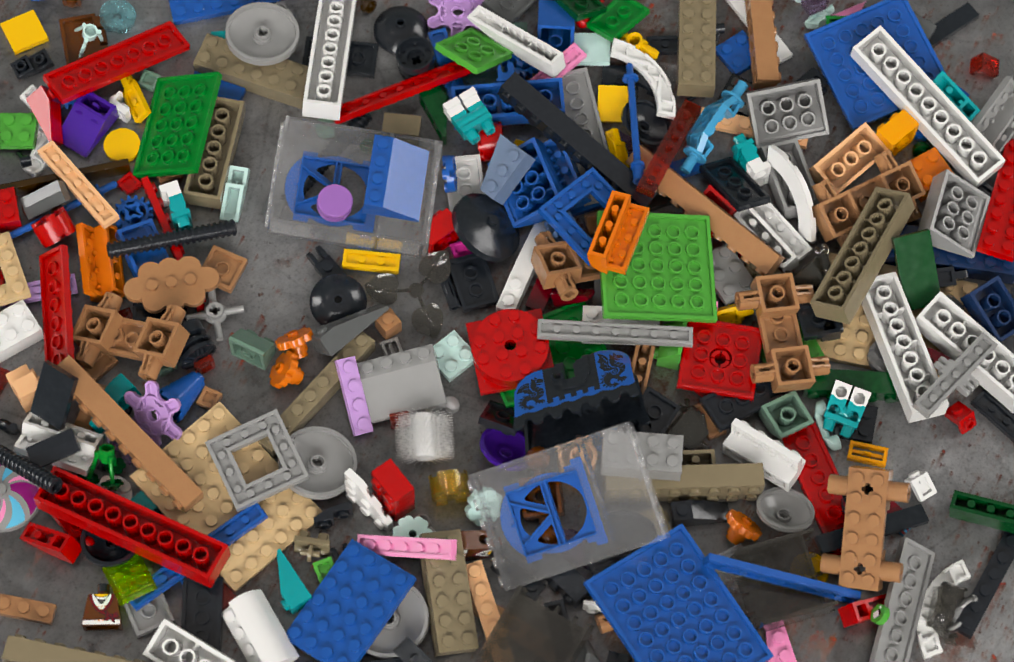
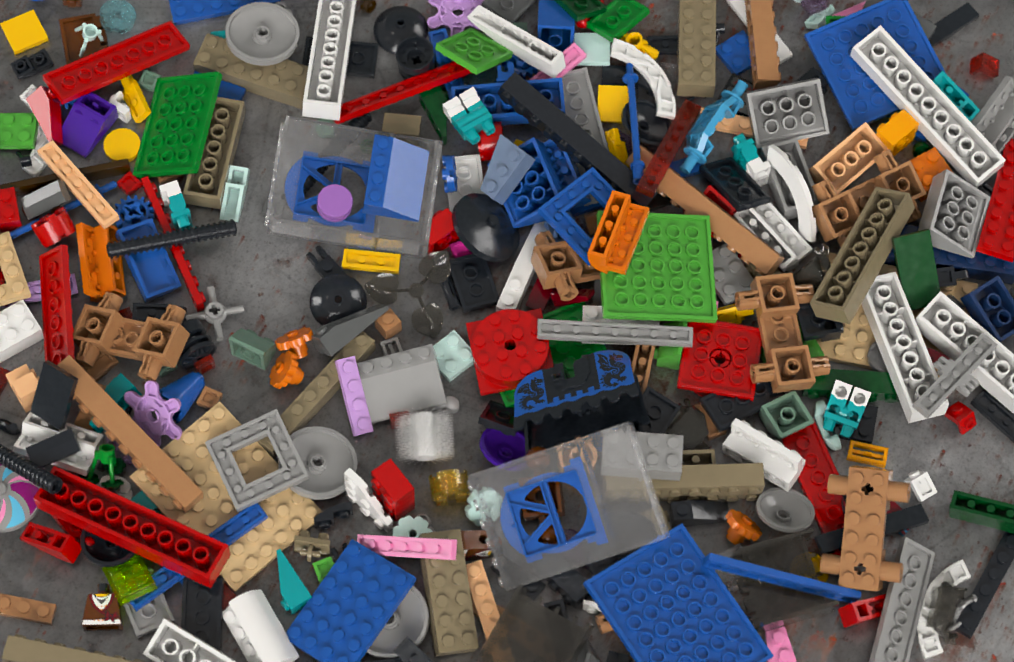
(171, 283): medium nougat plate -> none
(228, 266): medium nougat plate -> none
(880, 614): bright green tile -> none

